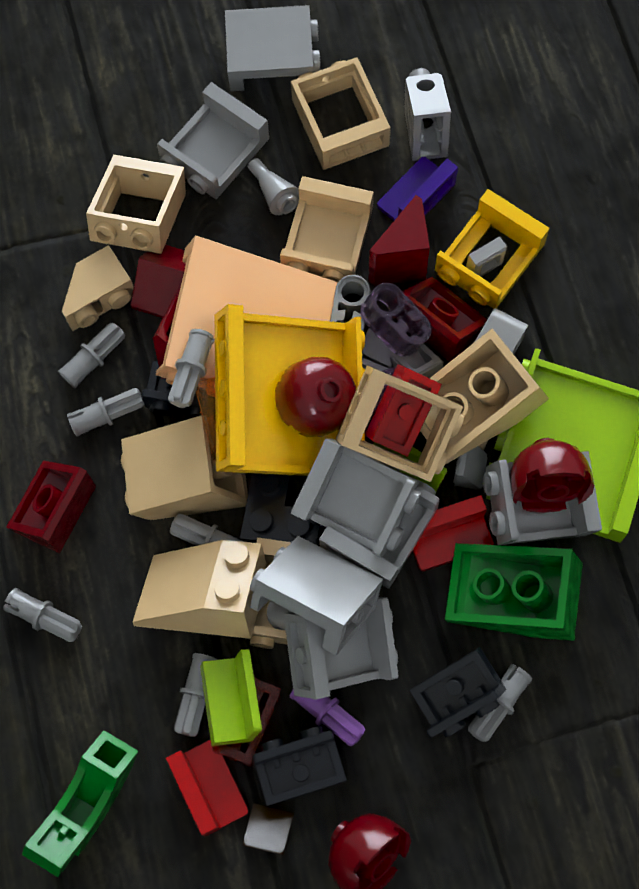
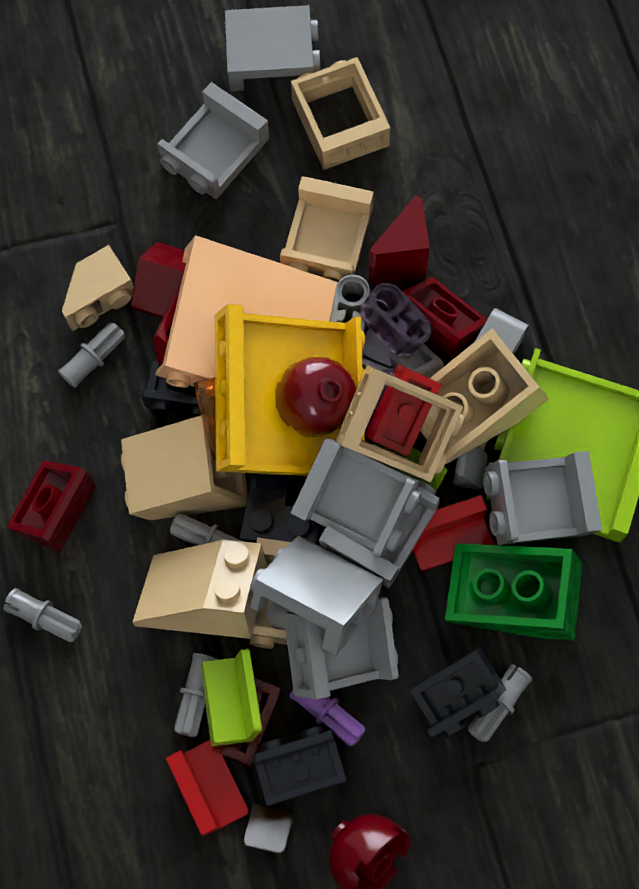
(83, 805): green arch -> none
(104, 411): light grey axle -> none
(126, 176): tan window -> none
(190, 368): light grey axle -> none
(279, 194): light grey cone -> none
(425, 181): dark purple panel -> none
(427, 99): light grey torso -> none
(487, 257): light grey tile -> none
(511, 222): yellow panel -> none
(550, 475): dark red cylinder -> none

